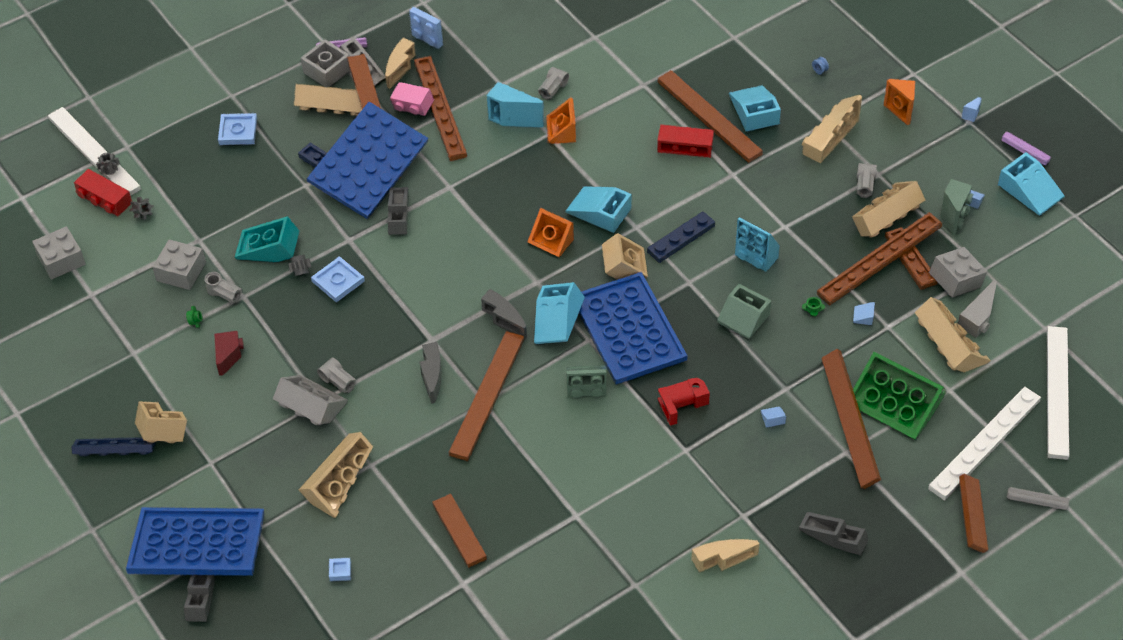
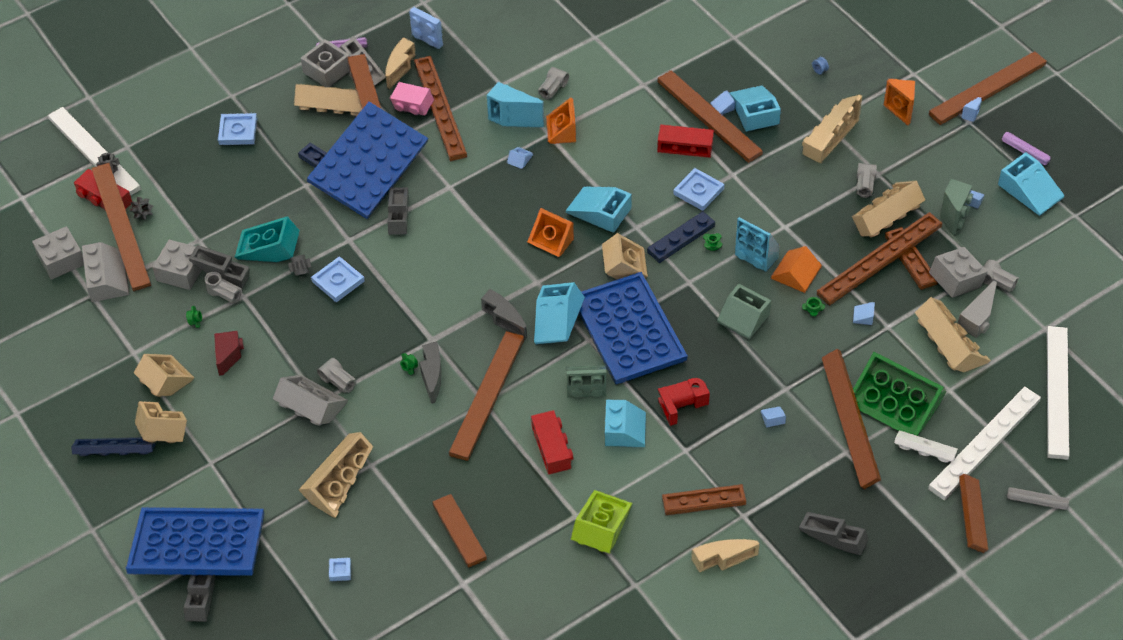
(104, 272): none -> light grey slope
(121, 227): none -> dark orange tile
(162, 374): none -> tan slope
(214, 261): none -> dark grey slope
(409, 363): none -> green plate
(519, 157): none -> light blue slope
(551, 442): none -> red brick
(600, 521): none -> lime slope
(624, 424): none -> medium azure slope
(698, 189): none -> light blue plate
(704, 499): none -> dark orange tile
(712, 241): none -> green plate
(723, 103): none -> light blue slope
(797, 269): none -> orange slope
(925, 447): none -> white tile
(988, 87): none -> dark orange tile
(1003, 278): none -> light grey piece

